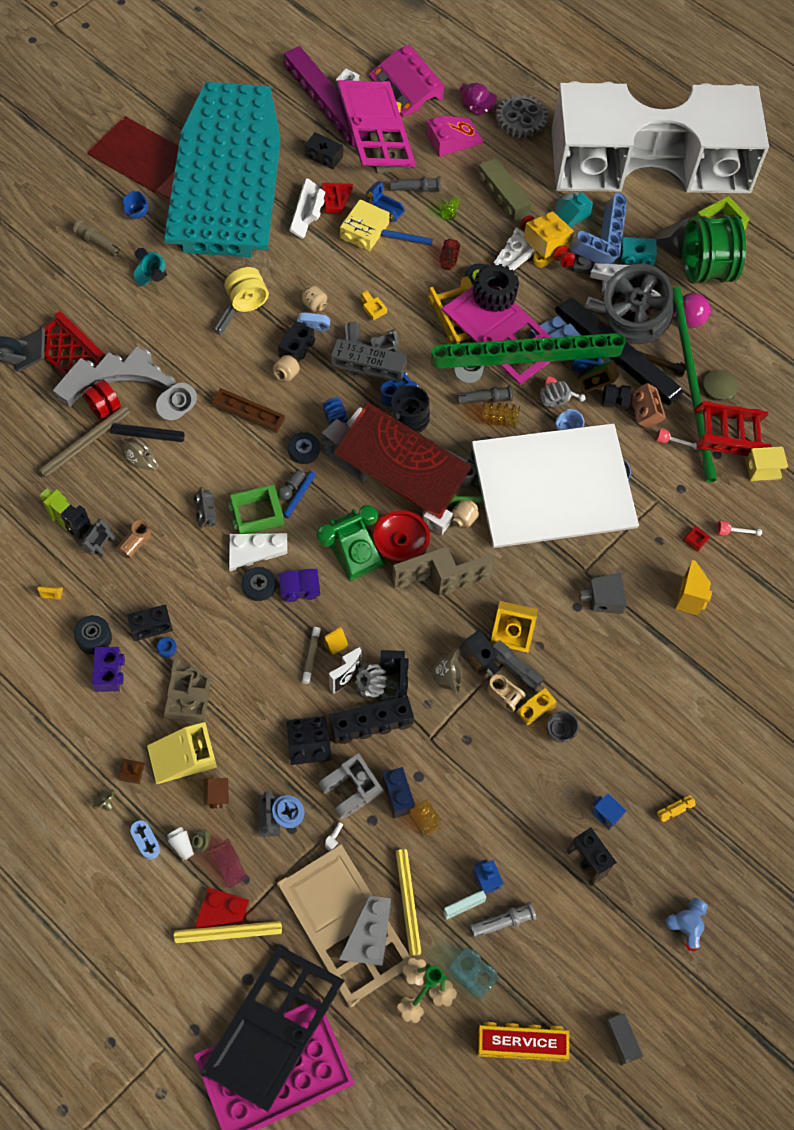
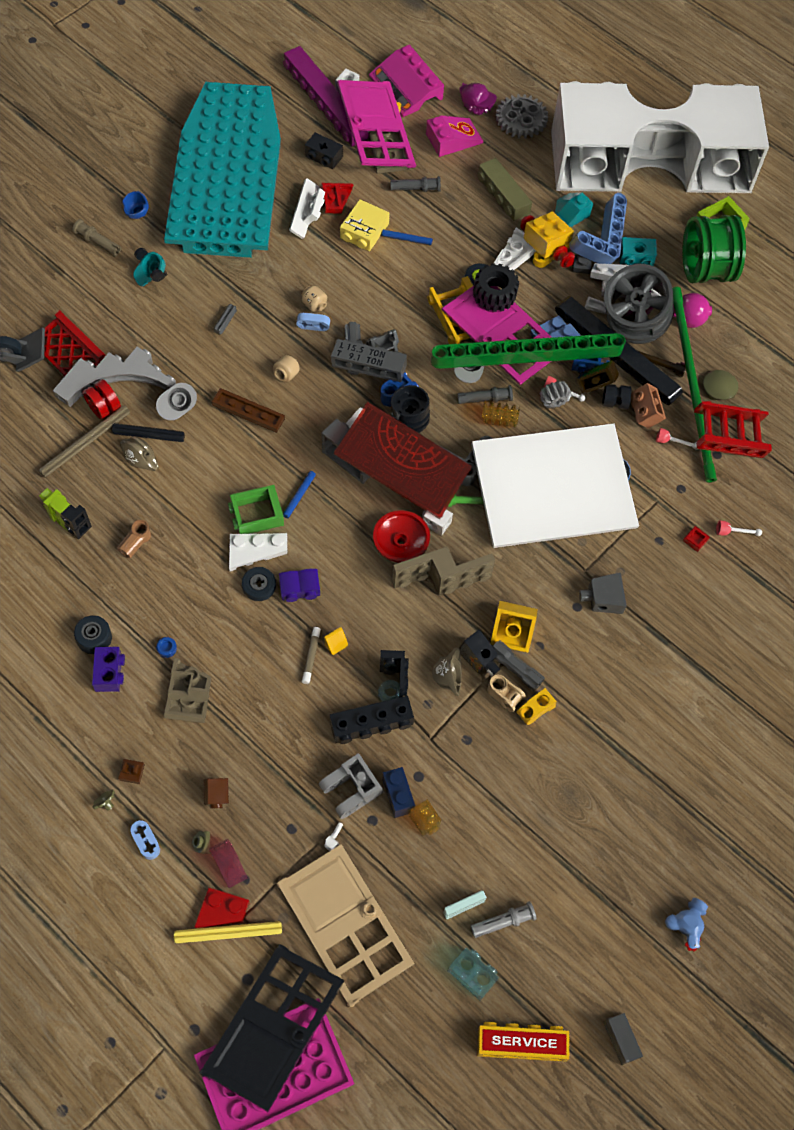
(50, 592): yellow slope -> none
(96, 538): dark grey piece -> none
(139, 156): clear red piece -> none
(149, 622): black brick -> none
(180, 842): white cone -> none
(182, 754): light yellow slope -> none
(203, 501): dark grey hinge -> none
(246, 289): light yellow wheel -> none
(267, 824): dark grey hinge -> none
(285, 492): dark grey pin -> none
(290, 803): medium blue gear -> none
(296, 452): black bush -> none
(297, 341): black brick -> none
(308, 740): black bracket -> none
(334, 410): blue gear -> none
(343, 675): slope -> none
(352, 542): green piece -> none
(370, 933): light grey wing -> none
(371, 680): light grey gear -> none
(373, 307): yellow plate -> none
(376, 197): blue animal -> none
(408, 902): light yellow axle -> none
(432, 976): tan plant -> none
(449, 254): clear red rock -> none
(450, 209): clear neon green cone -> none
(464, 513): tan head -> none
(487, 876): blue brick -> none
(562, 726): dark grey hair -> none
(569, 420): light blue hair -> none
(596, 854): black window -> none
(607, 810): blue brick -> none
(672, 238): dark grey slope -> none
(676, 808): yellow axle -> none
(694, 590): yellow slope -> none
(766, 463): light yellow piece -> none

